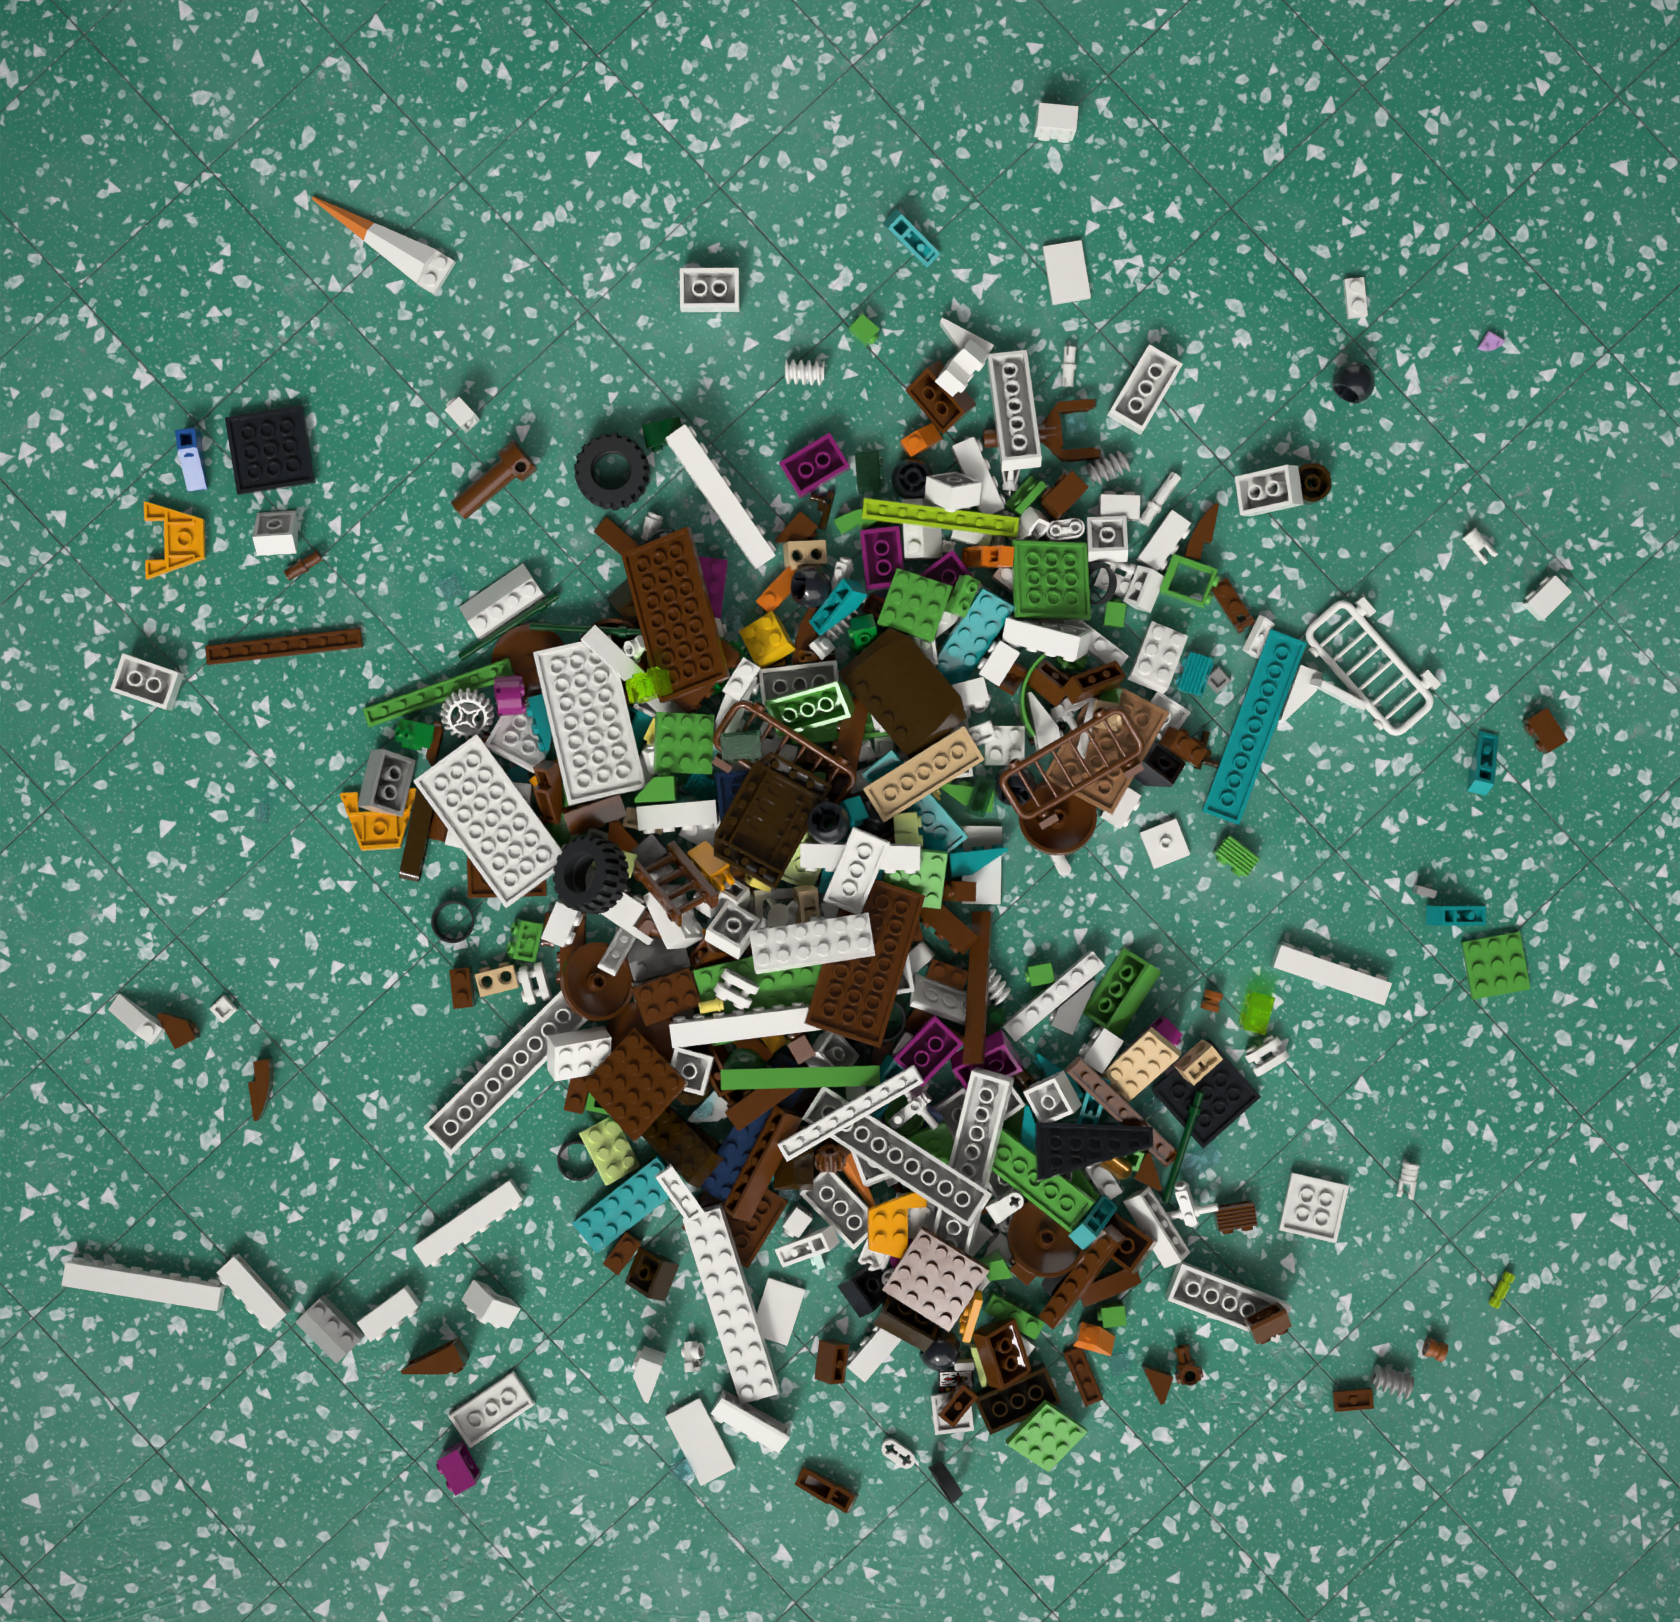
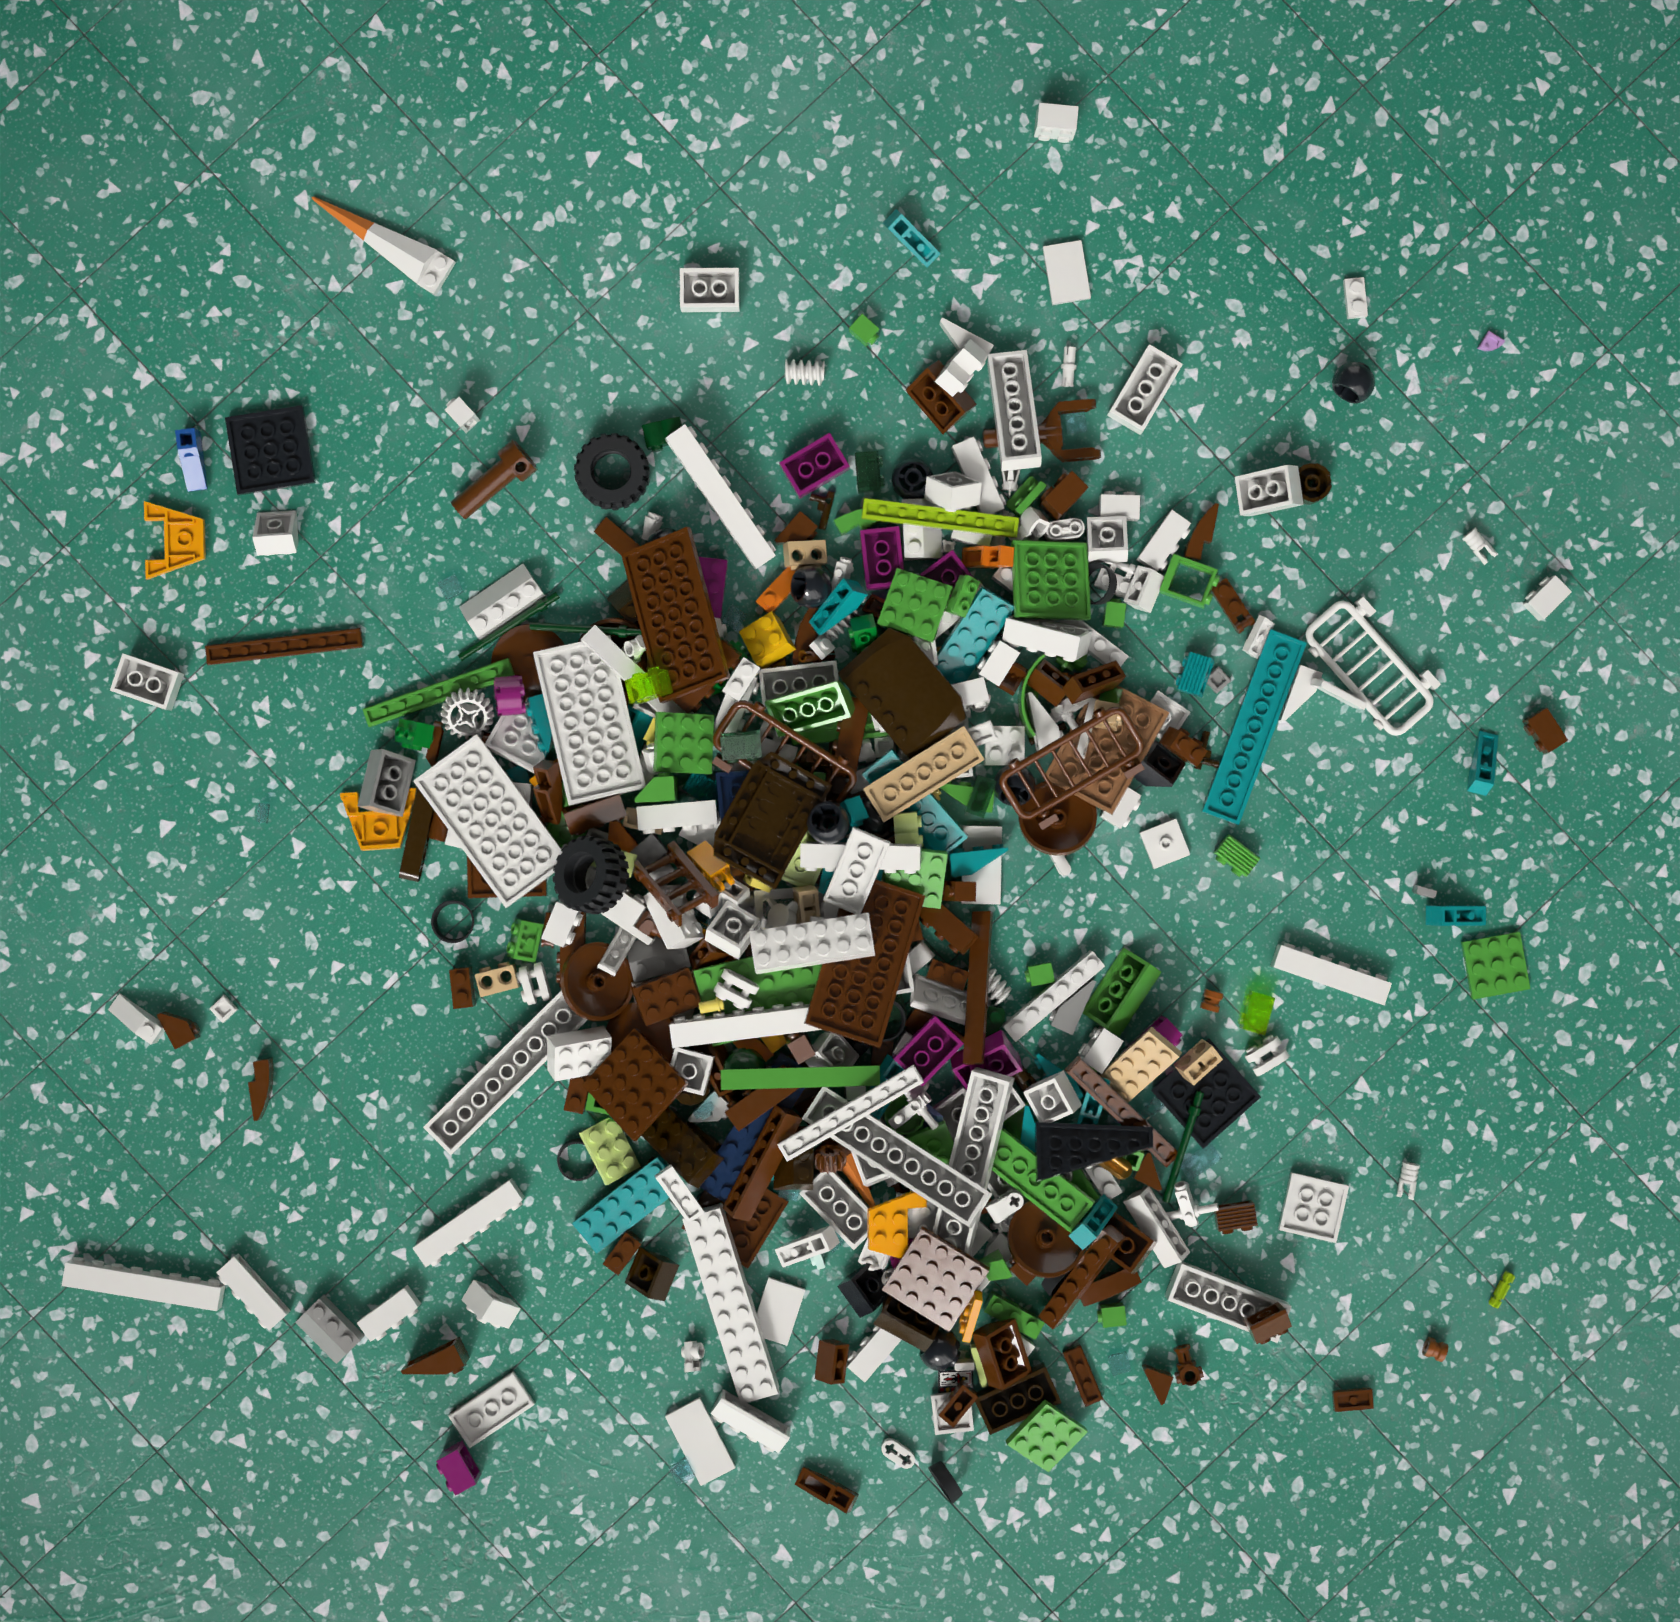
(303, 565): reddish brown pin -> none
(646, 1370): white slope -> none
(797, 1220): white brick -> none
(920, 440): orange slope -> none
(1093, 1339): orange slope -> none
(1108, 467): light grey piece -> none
(1157, 502): white pin -> none
(1157, 657): white brick -> none
(1392, 1380): light grey piece -> none

